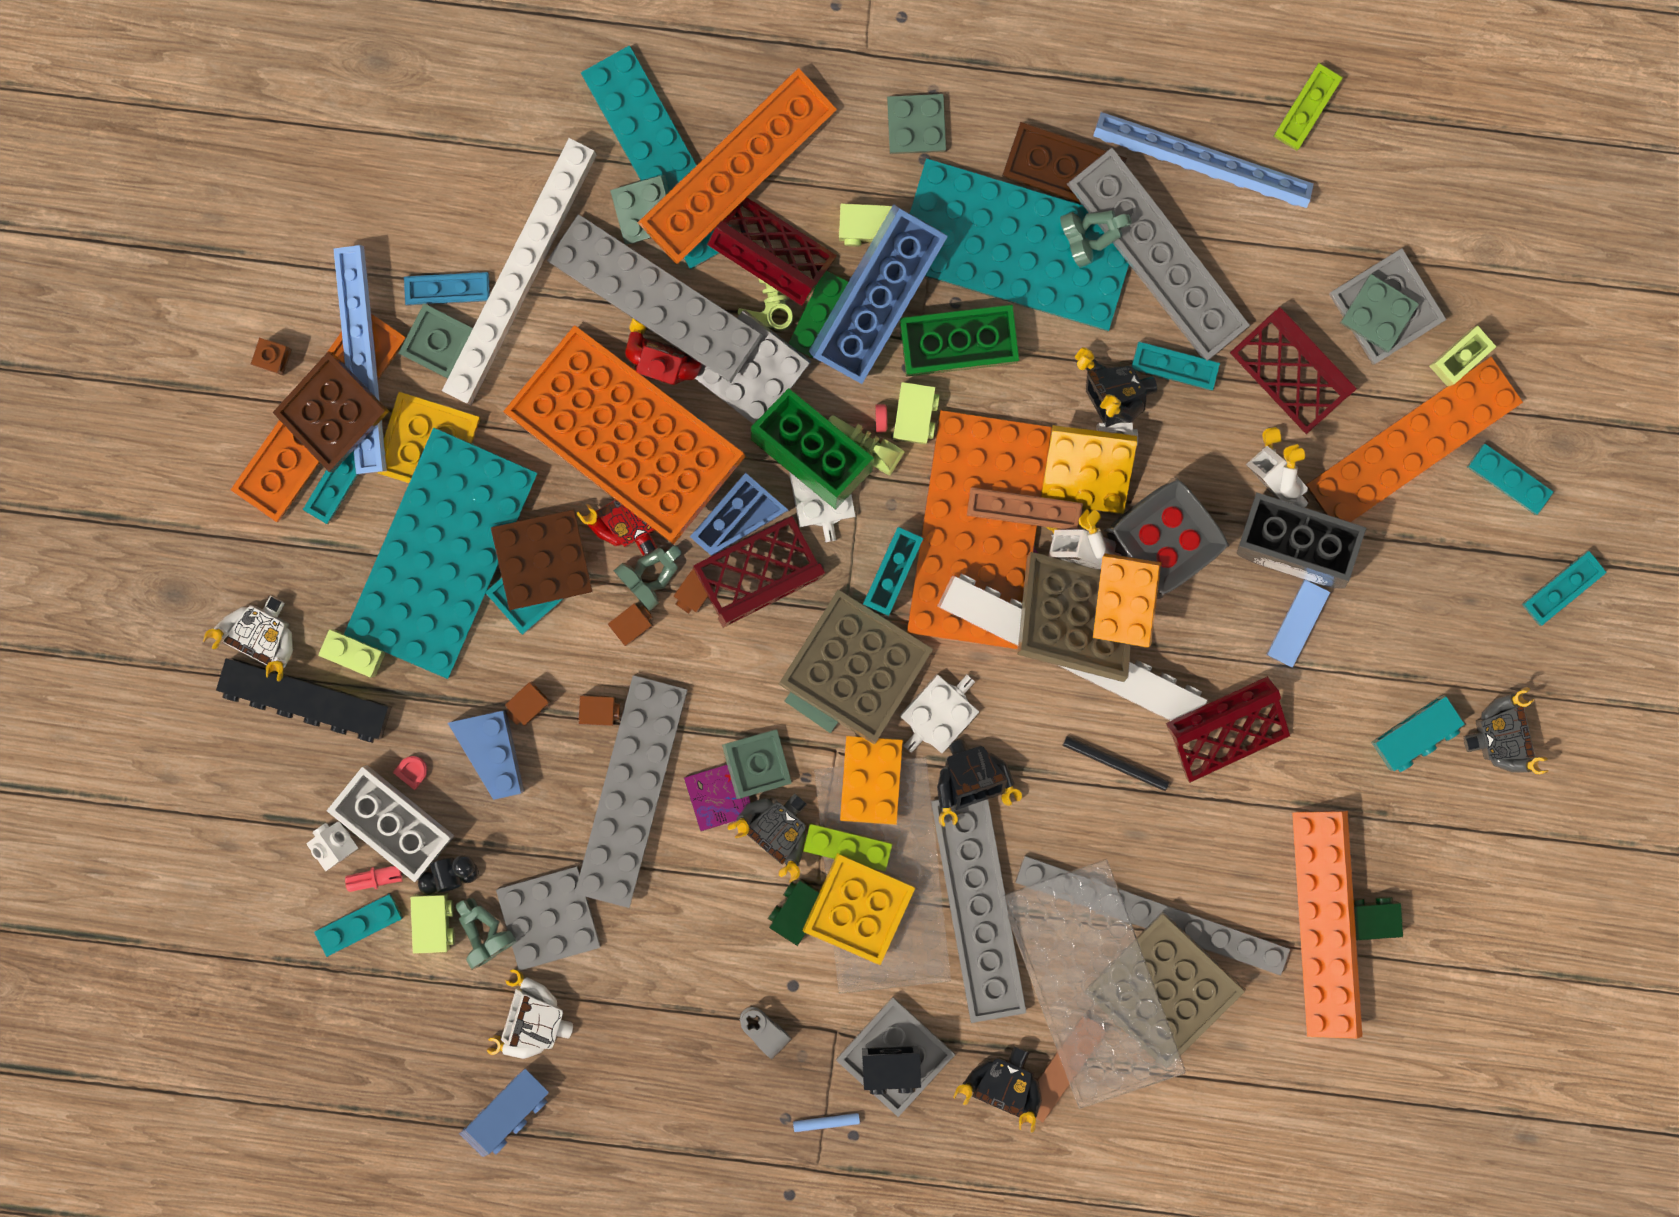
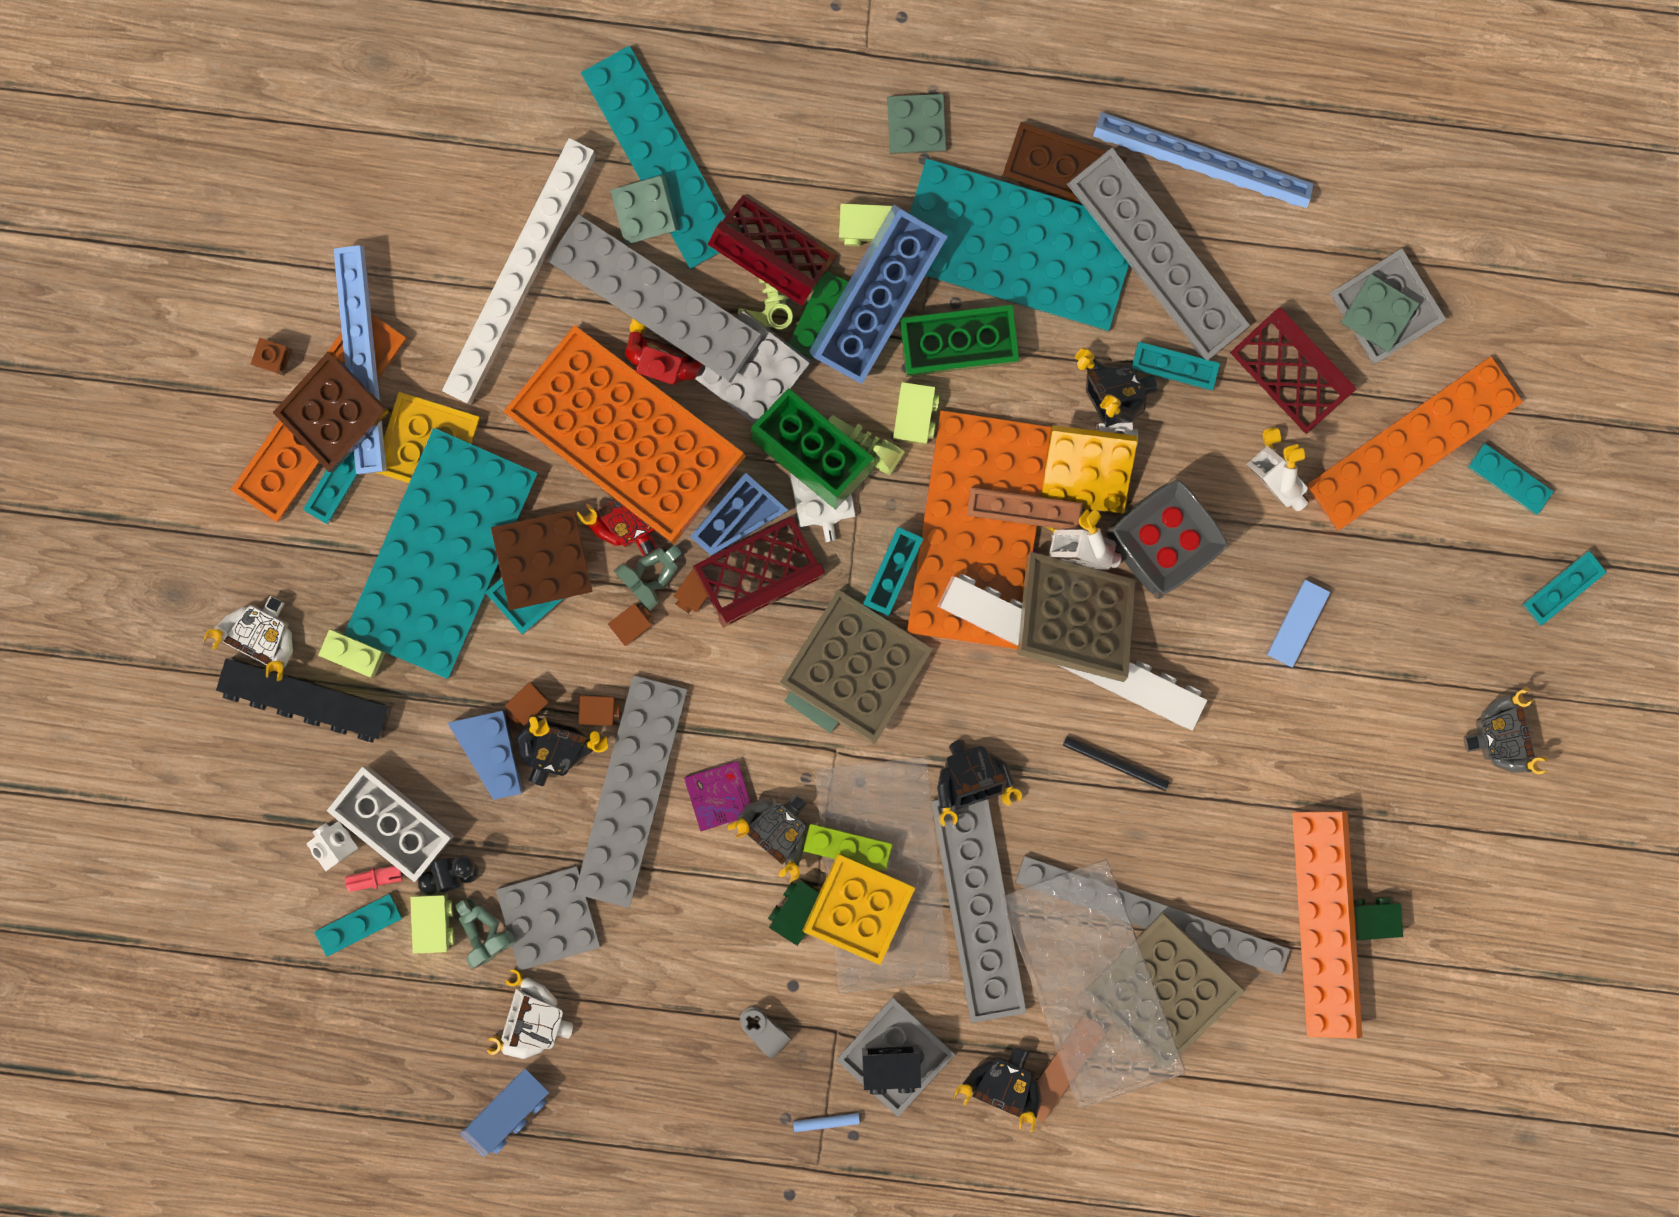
(412, 771): coral tile -> none
(435, 340): sand green plate -> none
(447, 288): dark azure tile -> none
(555, 747): none -> torso
(737, 166): orange plate -> none
(756, 764): sand green plate -> none
(871, 780): light orange plate -> none
(881, 418): coral tile -> none
(939, 713): white plate -> none
(1076, 229): sand green piece -> none
(1126, 600): light orange plate -> none
(1223, 714): dark red fence -> none
(1300, 542): dark grey brick -> none
(1307, 107): lime plate -> none
(1418, 734): teal brick -> none
(1462, 356): yellowish green brick -> none

